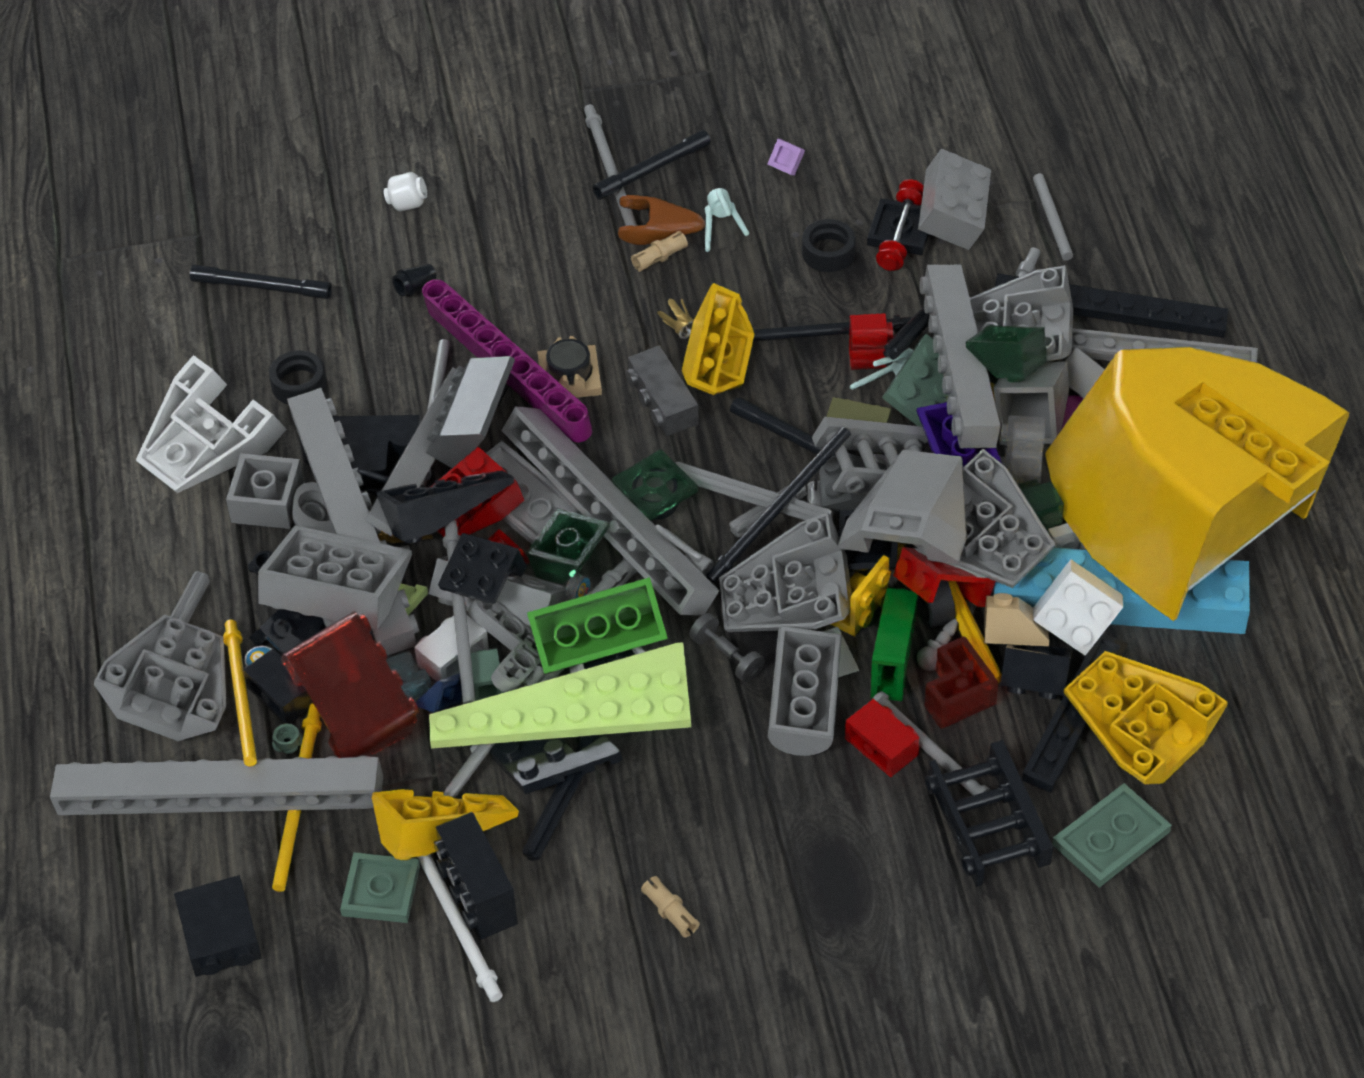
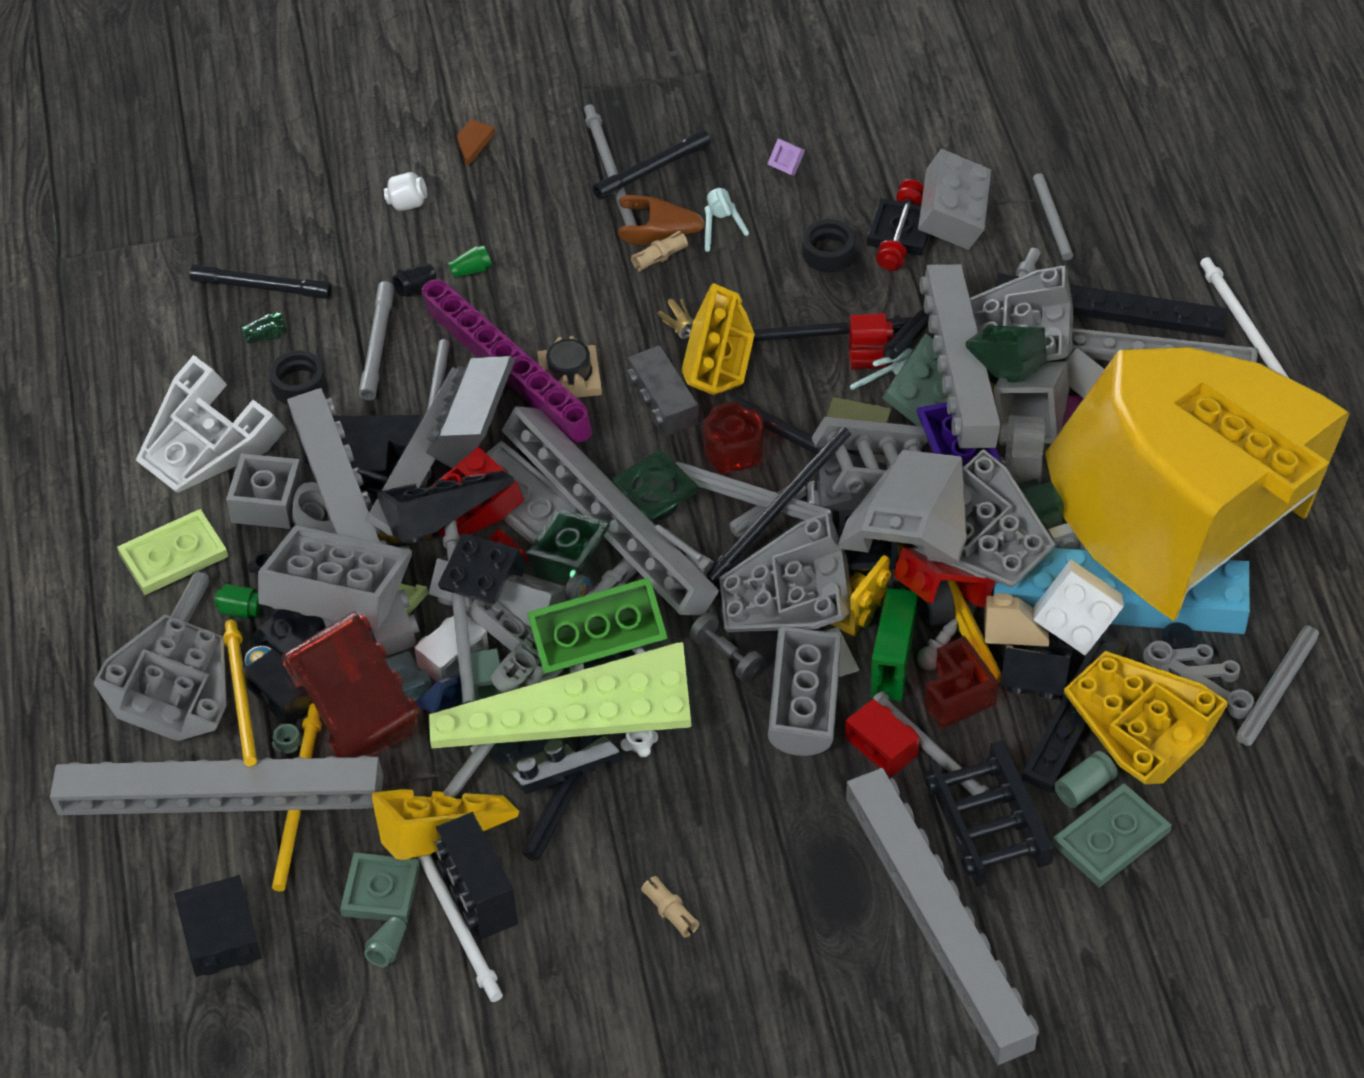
(172, 552): none -> yellowish green plate
(238, 601): none -> green brick
(265, 328): none -> clear green cone
(370, 375): none -> light grey piece
(385, 942): none -> sand green cone
(470, 262): none -> green cone
(473, 139): none -> dark orange tile
(643, 747): none -> white plate
(733, 437): none -> clear red brick
(942, 917): none -> light grey brick
(1085, 779): none -> sand green piece
(1172, 660): none -> light grey plant
(1178, 635): none -> black plate
(1215, 275): none -> white bar
(1277, 685): none -> light grey axle

